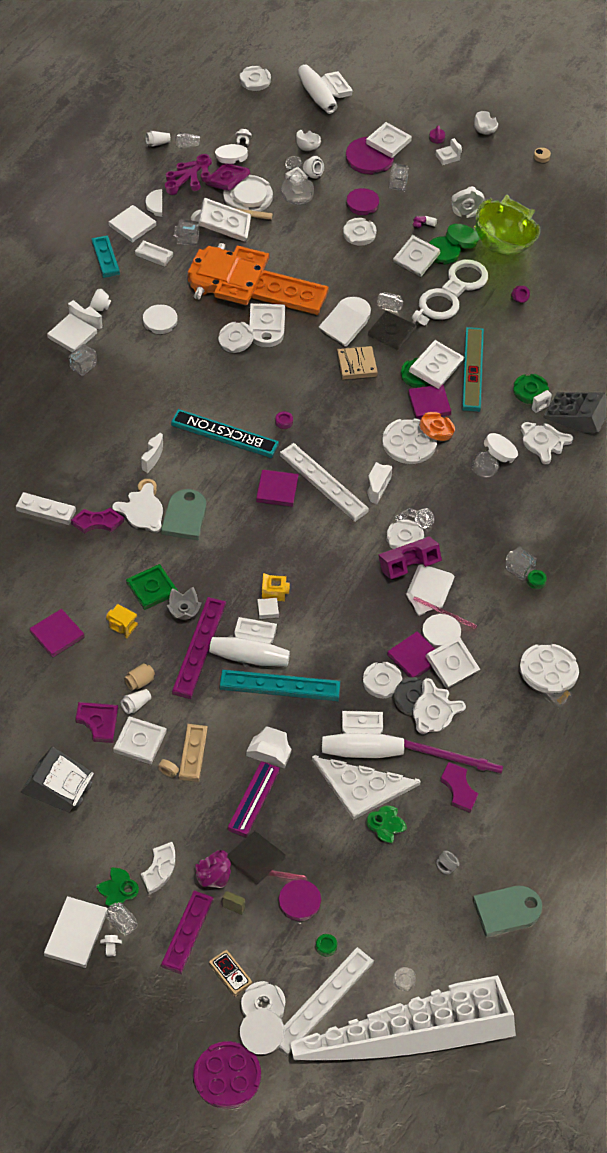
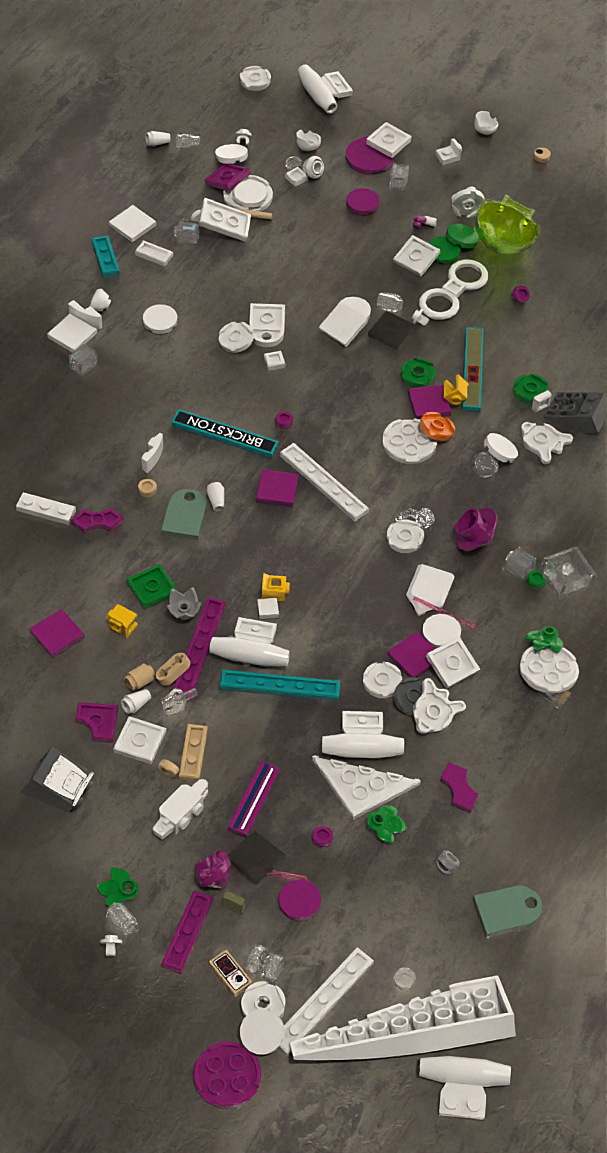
(76, 932): white tile -> none
(142, 510): white tile -> none
(154, 202): white tile -> none
(161, 868): white tile -> none
(172, 669): none -> tan beam
(176, 701): none -> clear piece
(180, 808): none -> white hinge
(203, 161): magenta plant -> none
(216, 495): none -> white cone
(242, 276): orange piece -> none
(265, 963): none -> clear wheel
(270, 747): white slope -> none
(274, 360): none -> white tile
(297, 190): clear tile -> none
(322, 837): none -> magenta tile
(326, 945): green tile -> none
(357, 362): tan tile -> none
(359, 231): white tile -> none
(379, 479): white slope -> none
(423, 551): magenta arch -> none
(436, 364): white tile -> none
(437, 135): magenta tile -> none
(456, 394): none -> yellow window
(464, 1080): none -> white plate
(475, 528): none -> magenta helmet
(481, 764): magenta bar -> none
(545, 638): none -> green plate
(568, 572): none -> clear piece

